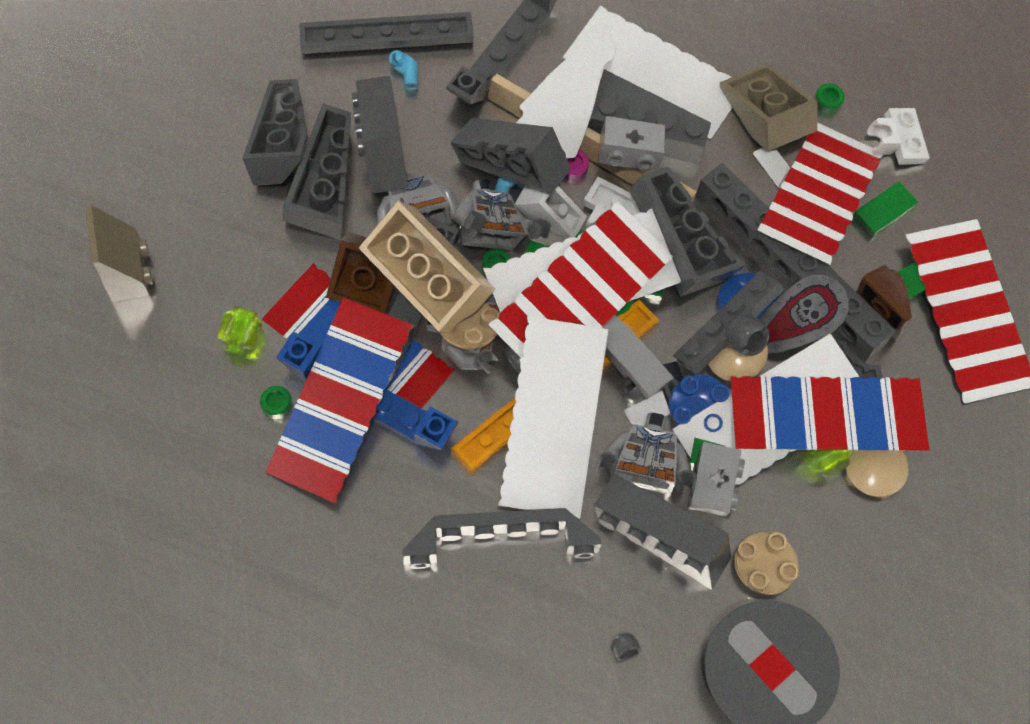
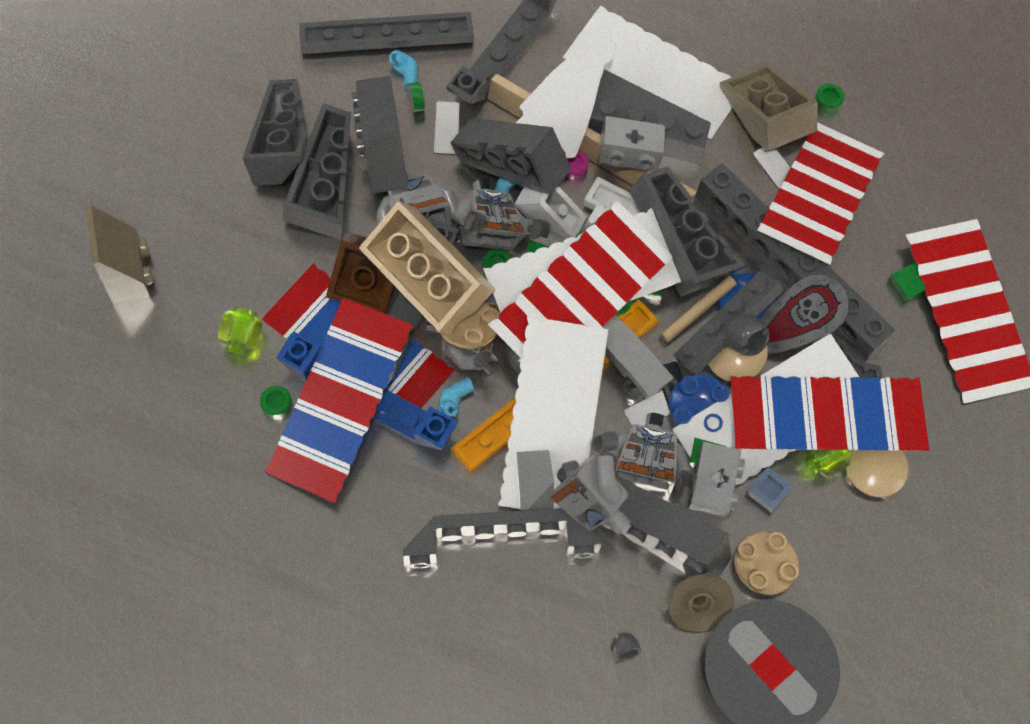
(416, 96): none -> green tile
(446, 126): none -> white sticker
(451, 396): none -> medium azure arm
(535, 480): none -> light grey slope
(592, 490): none -> light grey torso
(698, 309): none -> tan bar
(700, 613): none -> dark tan dish
(769, 489): none -> sand blue plate
(885, 208): green tile -> none
(888, 296): reddish brown slope -> none
(900, 134): white plate -> none

